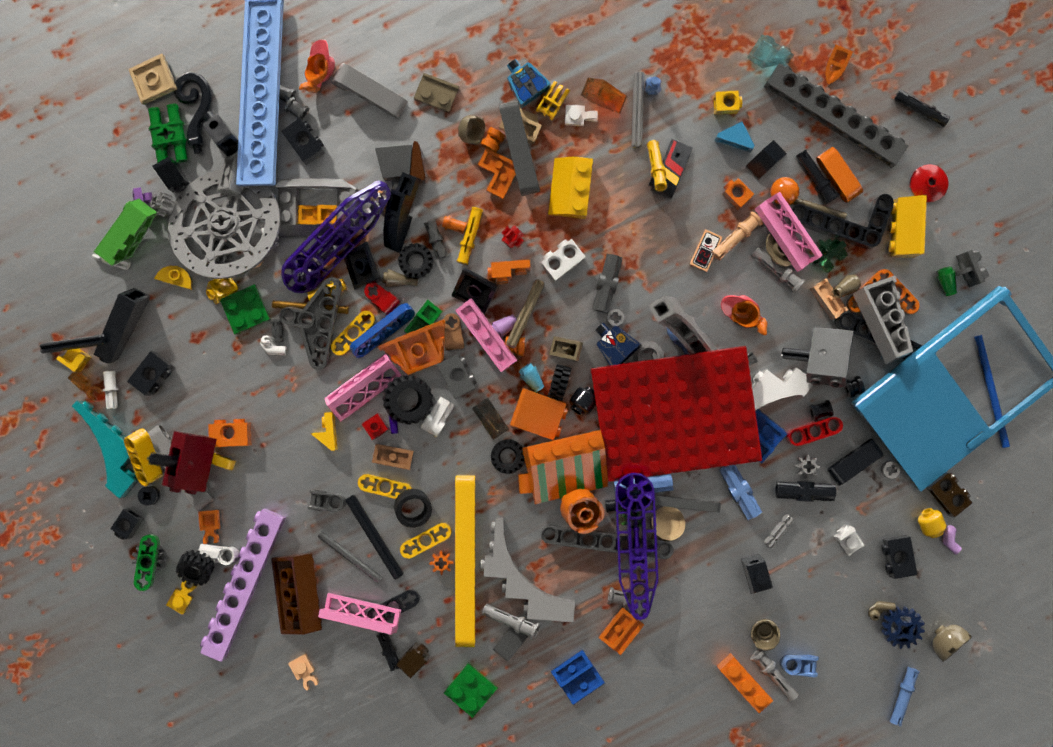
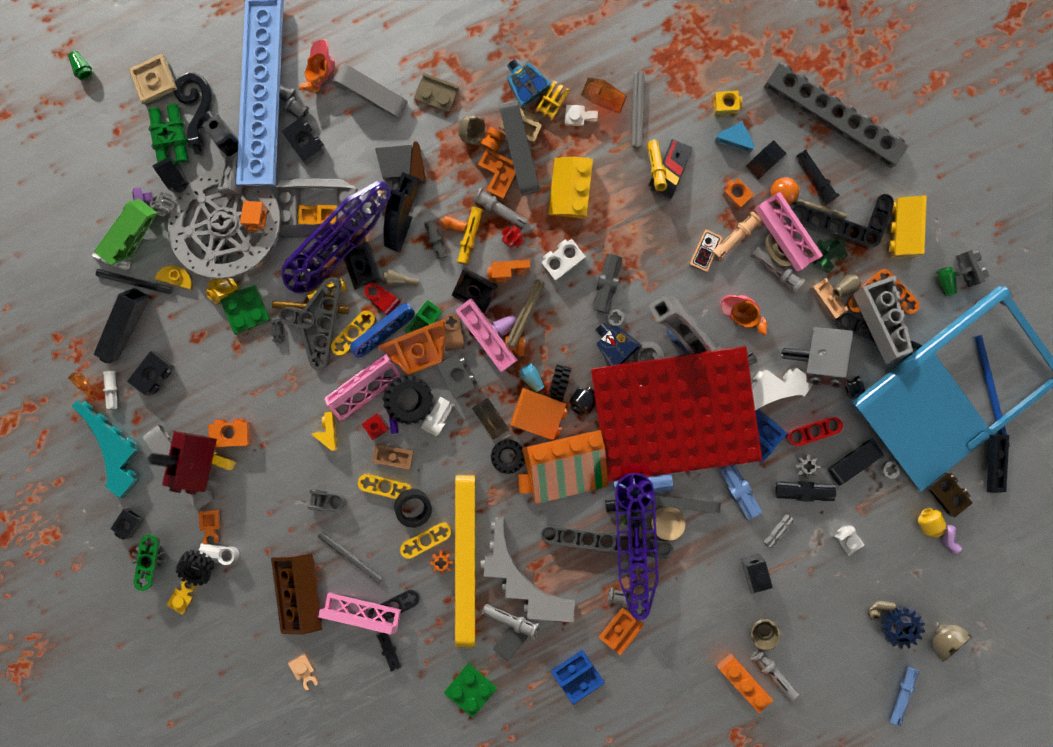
(73, 344): black axle -> none
(75, 359): yellow panel -> none
(79, 65): none -> green cone
(133, 281): none -> black bar
(139, 448): yellow beam -> none
(152, 493): black wheel -> none
(210, 646): lavender brick -> none
(253, 216): none -> orange brick
(270, 347): white arm -> none
(374, 537): black axle -> none
(414, 659): dark brown brick -> none
(415, 249): black tyre -> none
(492, 204): none -> light grey pin
(566, 348): dark tan slope -> none
(581, 511): orange brick -> none
(653, 86): medium blue piece -> none
(769, 53): clear light blue slope -> none
(803, 665): medium blue piece -> none
(821, 410): black bush -> none
(837, 63): orange plate -> none
(839, 174): orange beam -> none
(906, 566): black brick -> none
(920, 185): red dish -> none
(922, 108): black pin -> none
(998, 463): none -> black plate

